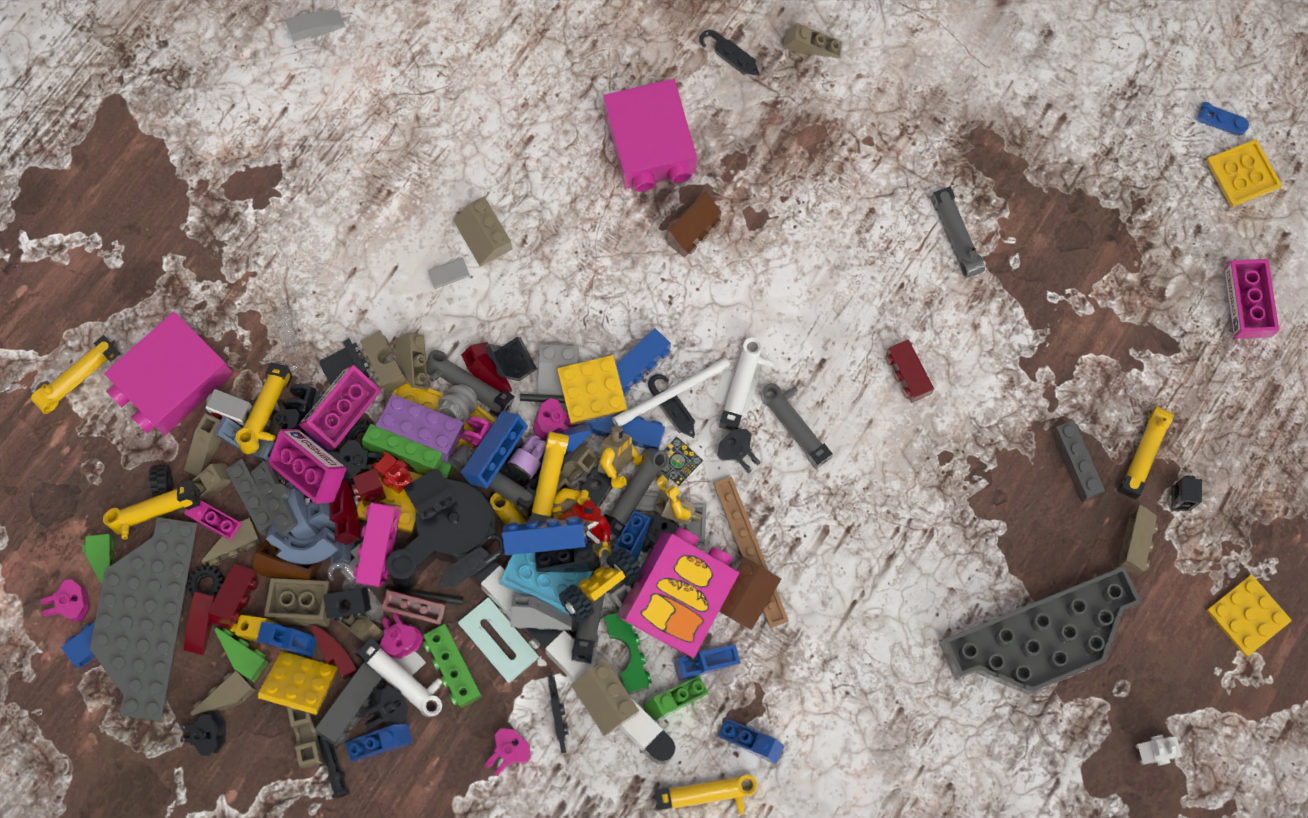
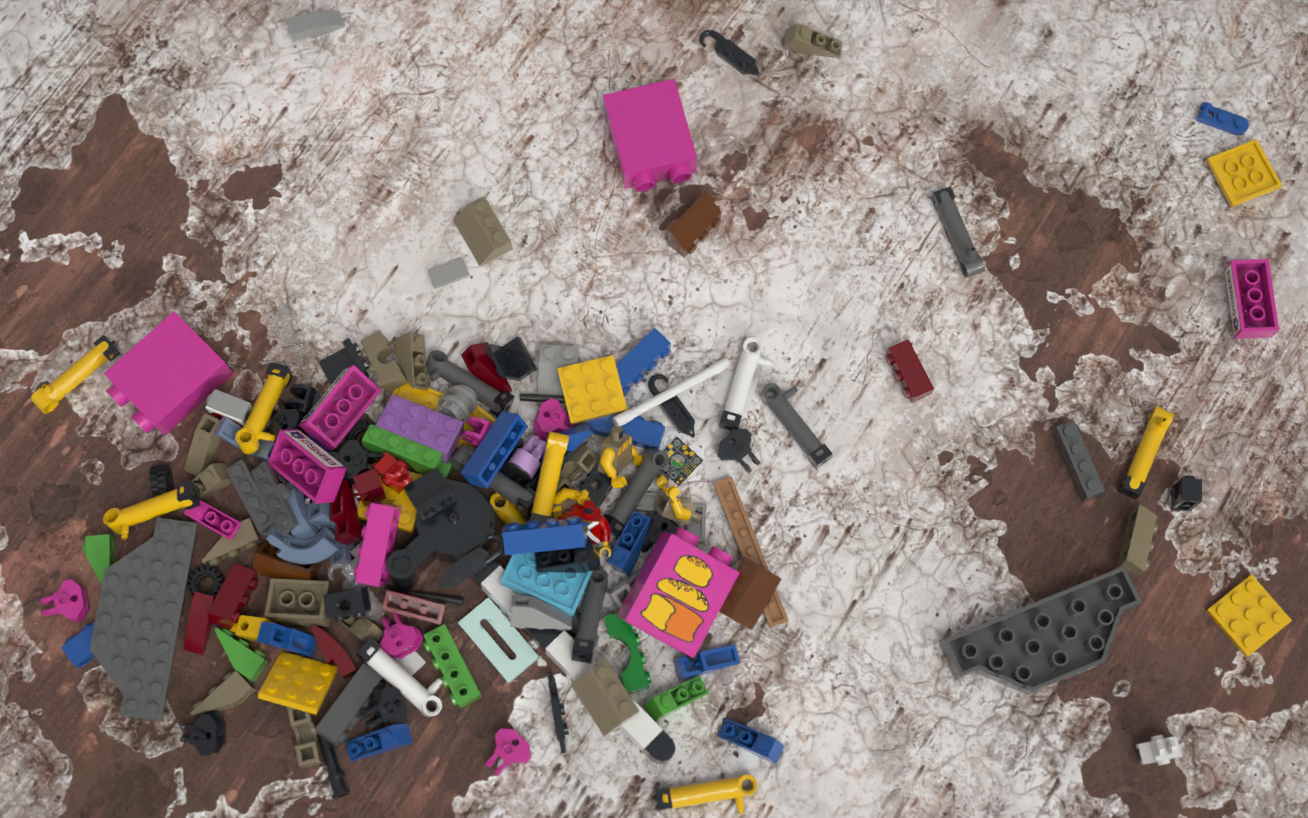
(577, 599): black plate -> none

